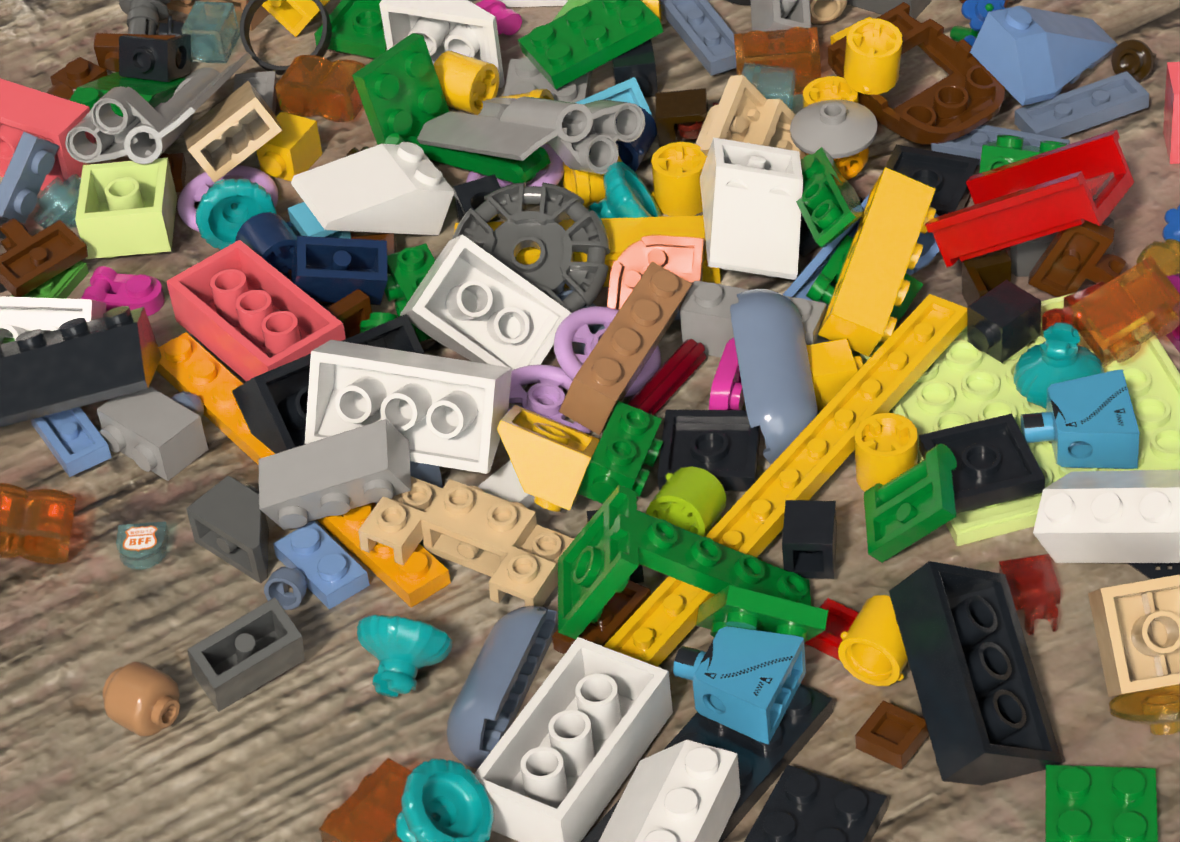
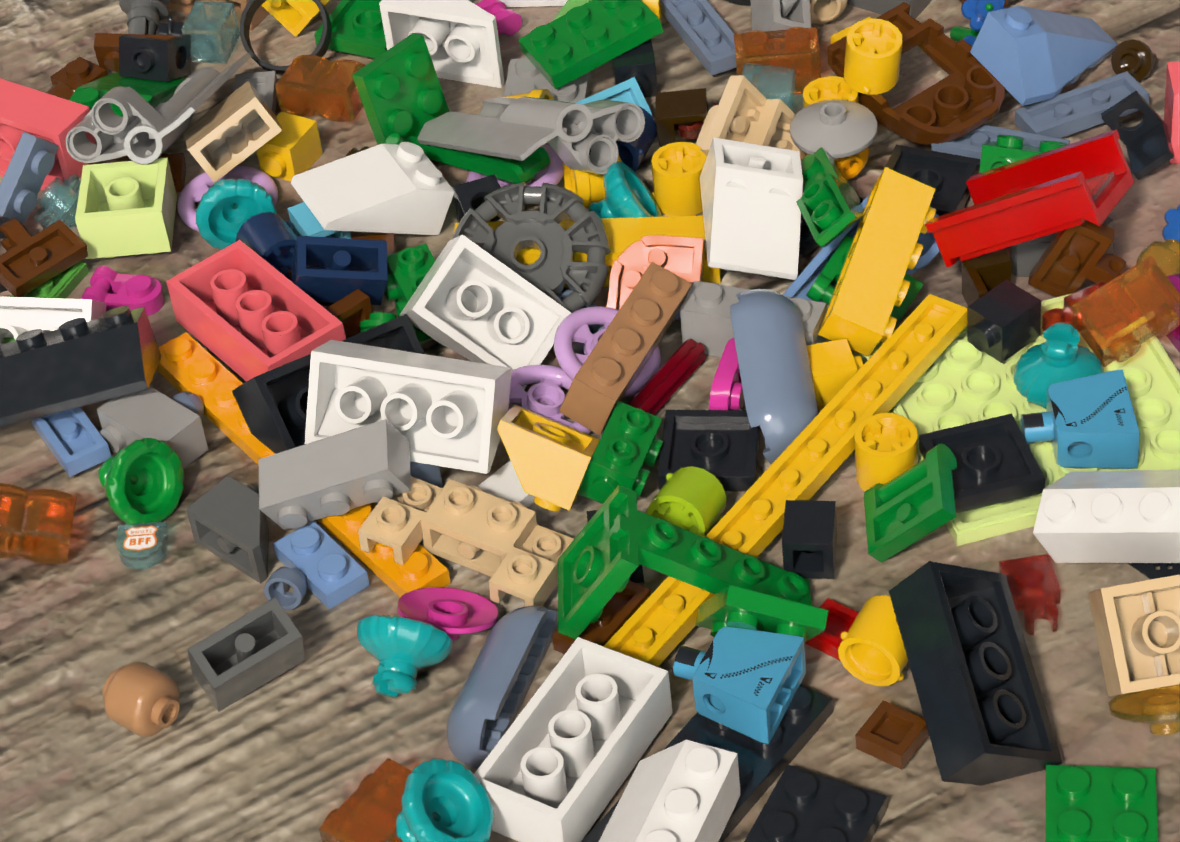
(143, 481): none -> green hair
(449, 610): none -> dark pink dish
(466, 81): yellow piece -> none
(1147, 142): none -> black bracket

